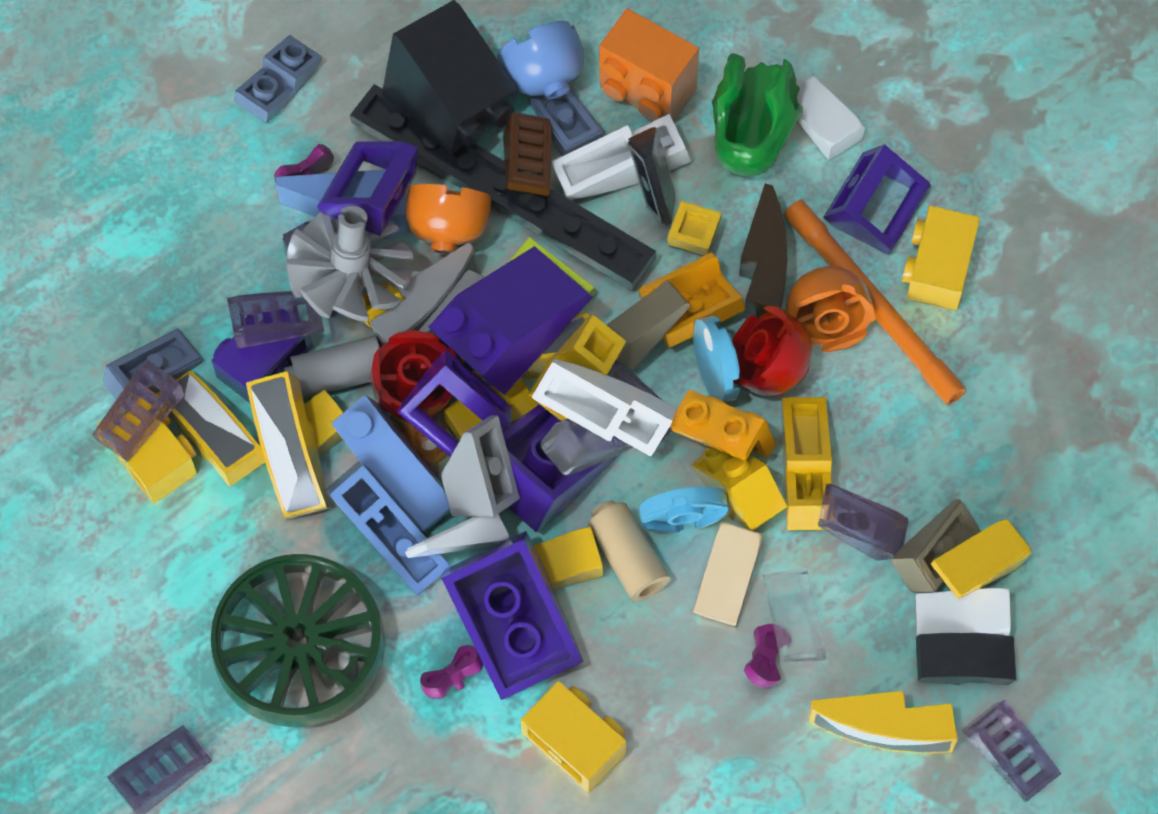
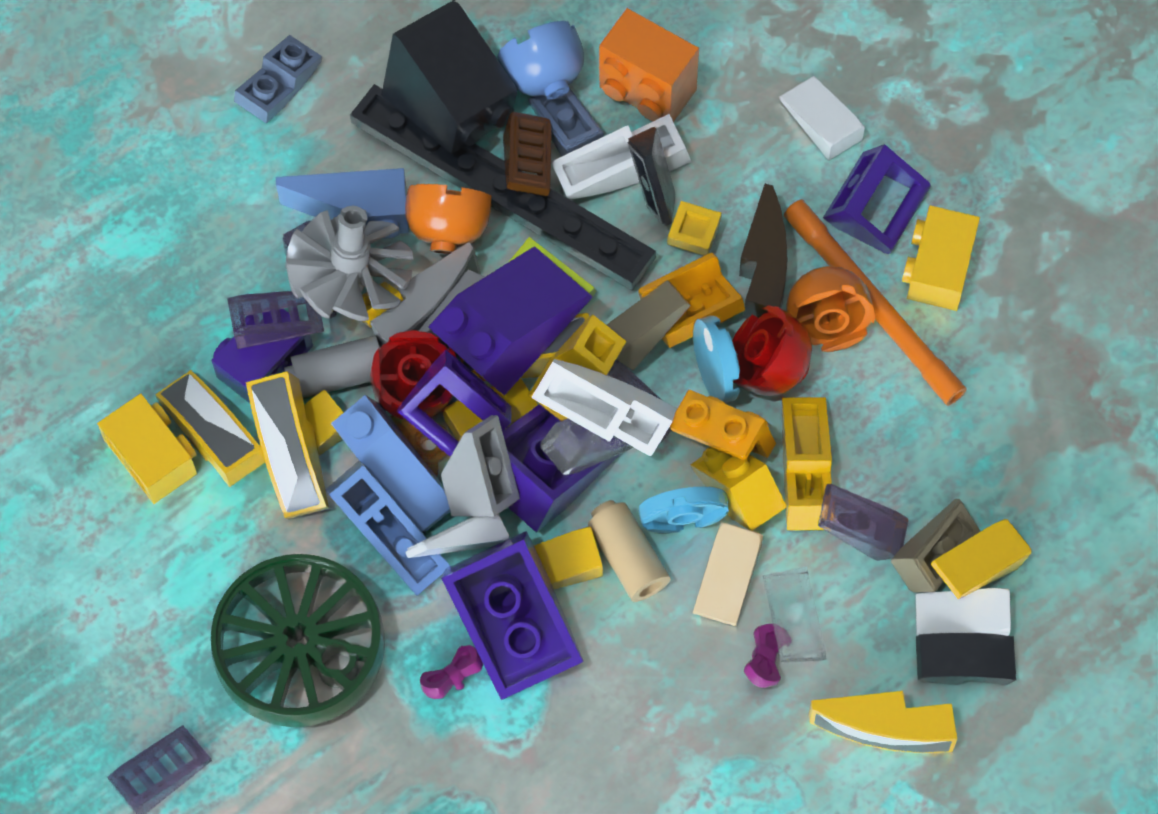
(126, 402): slope -> none
(169, 353): sand blue slope -> none
(317, 161): magenta piece -> none
(400, 164): dark purple tile -> none
(574, 735): yellow brick -> none
(754, 114): green hair -> none
(1024, 740): clear purple slope -> none

